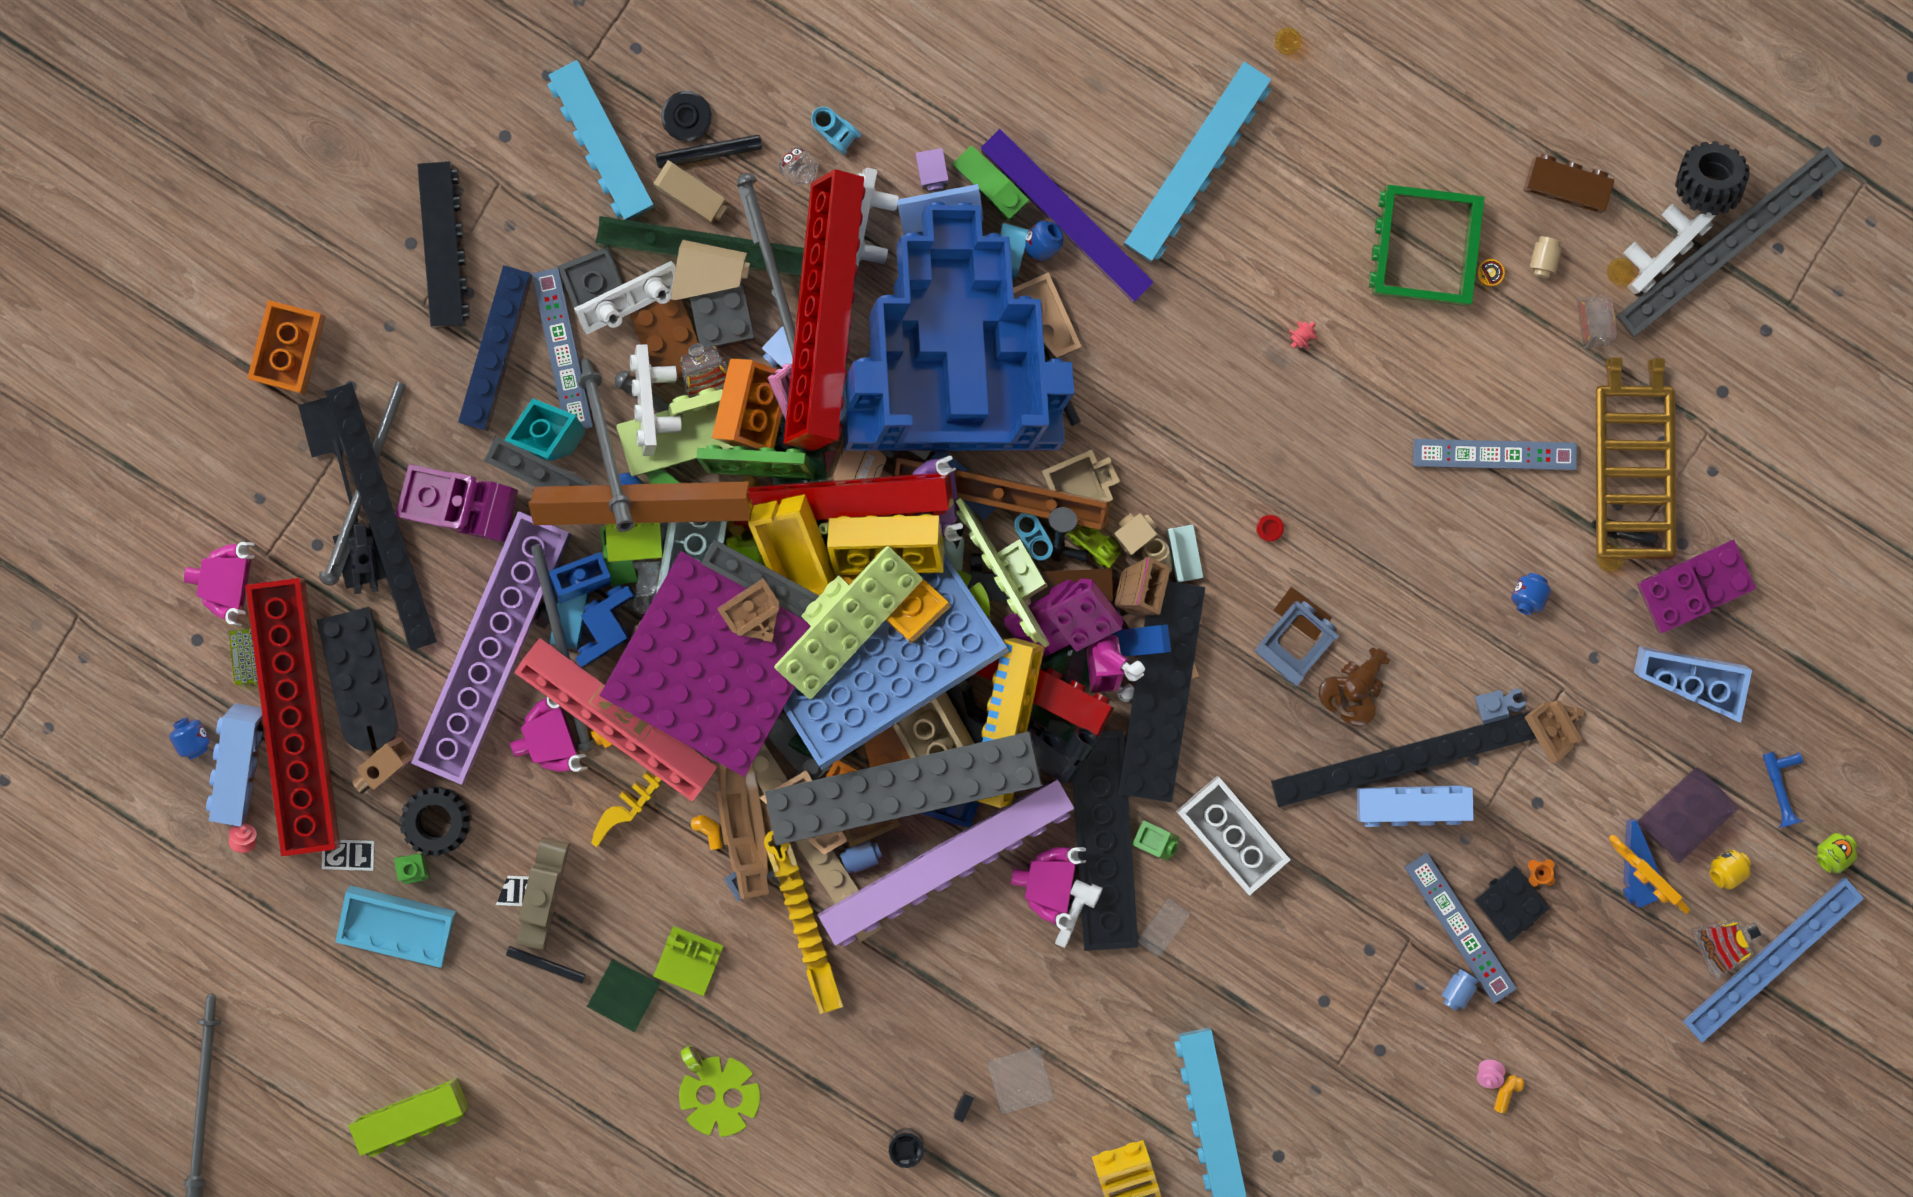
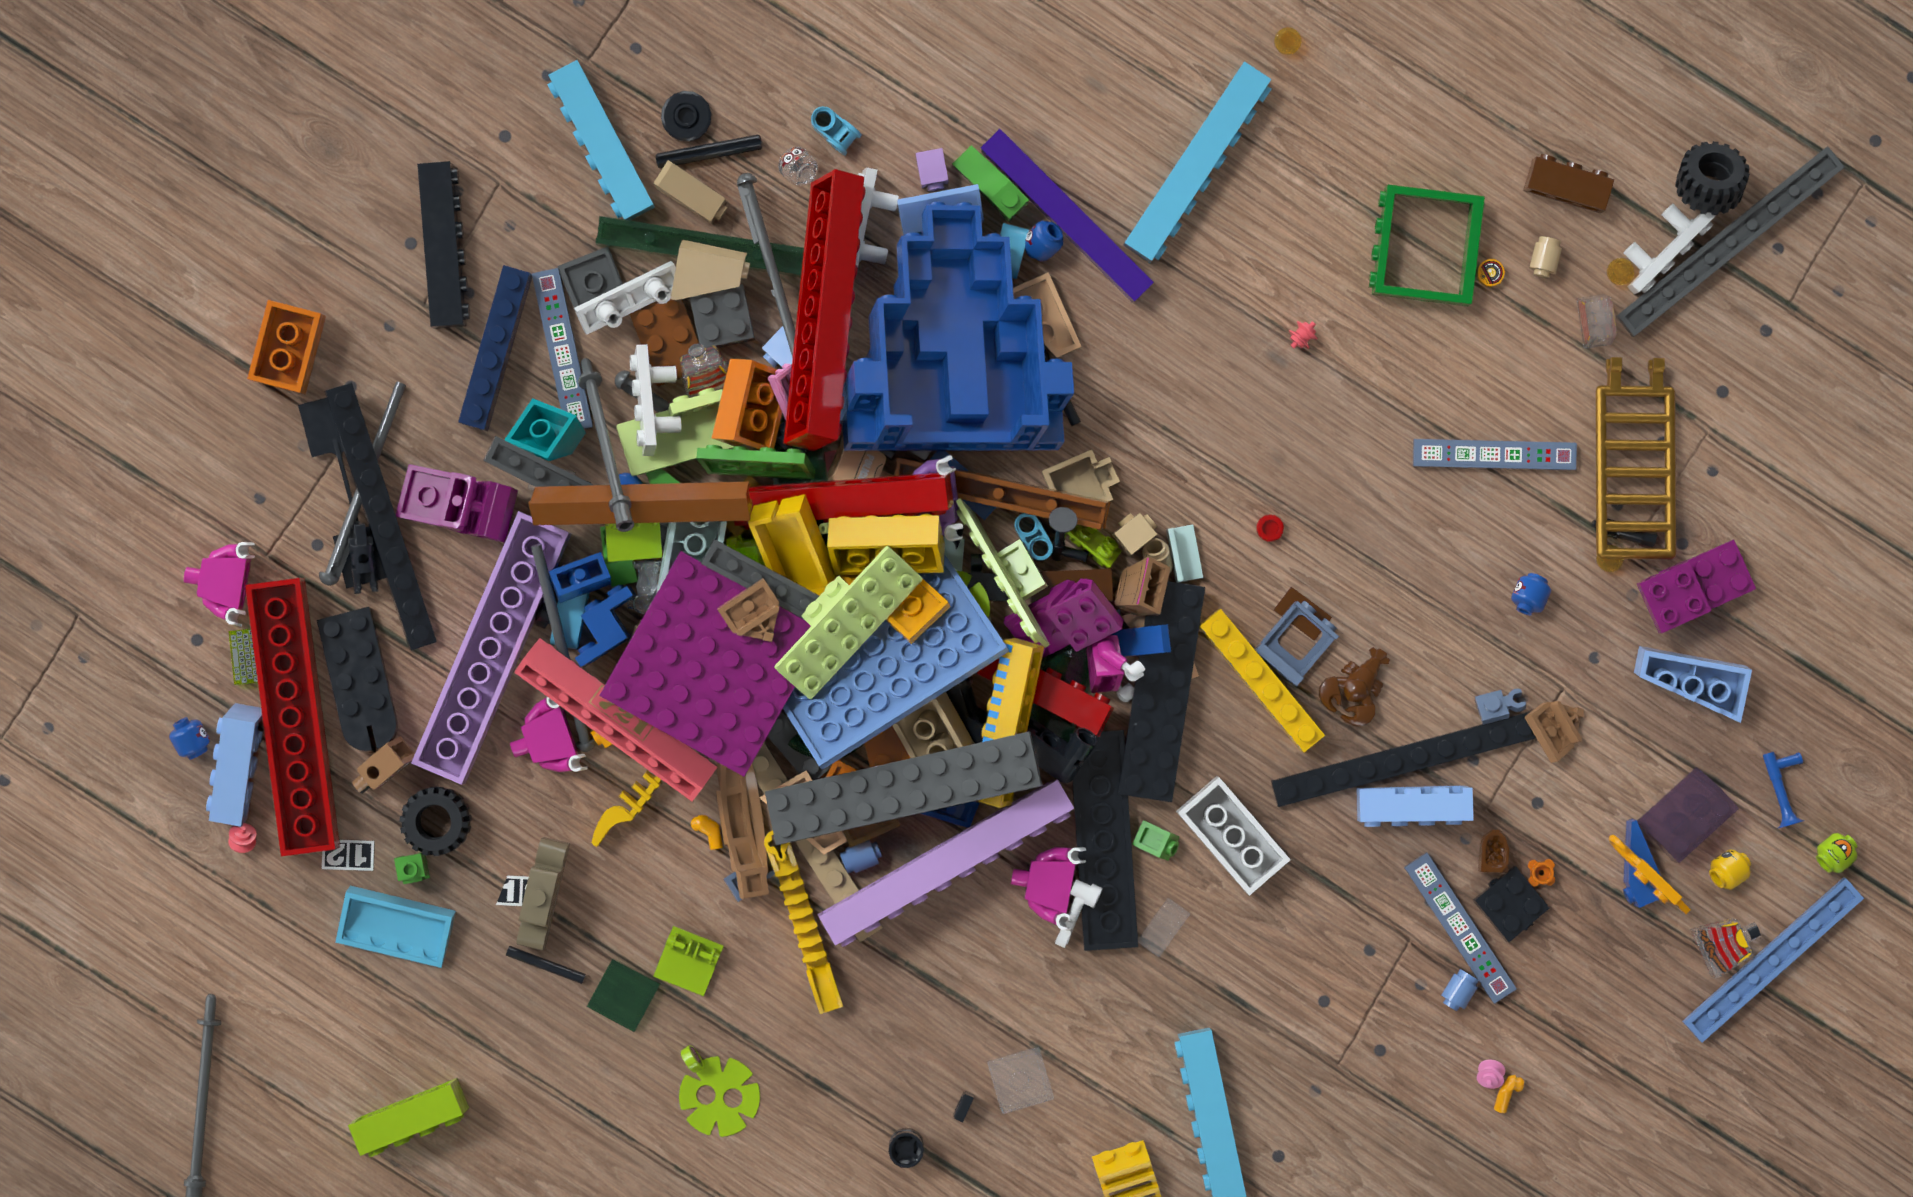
(1261, 680): none -> yellow brick
(1494, 852): none -> reddish brown rock

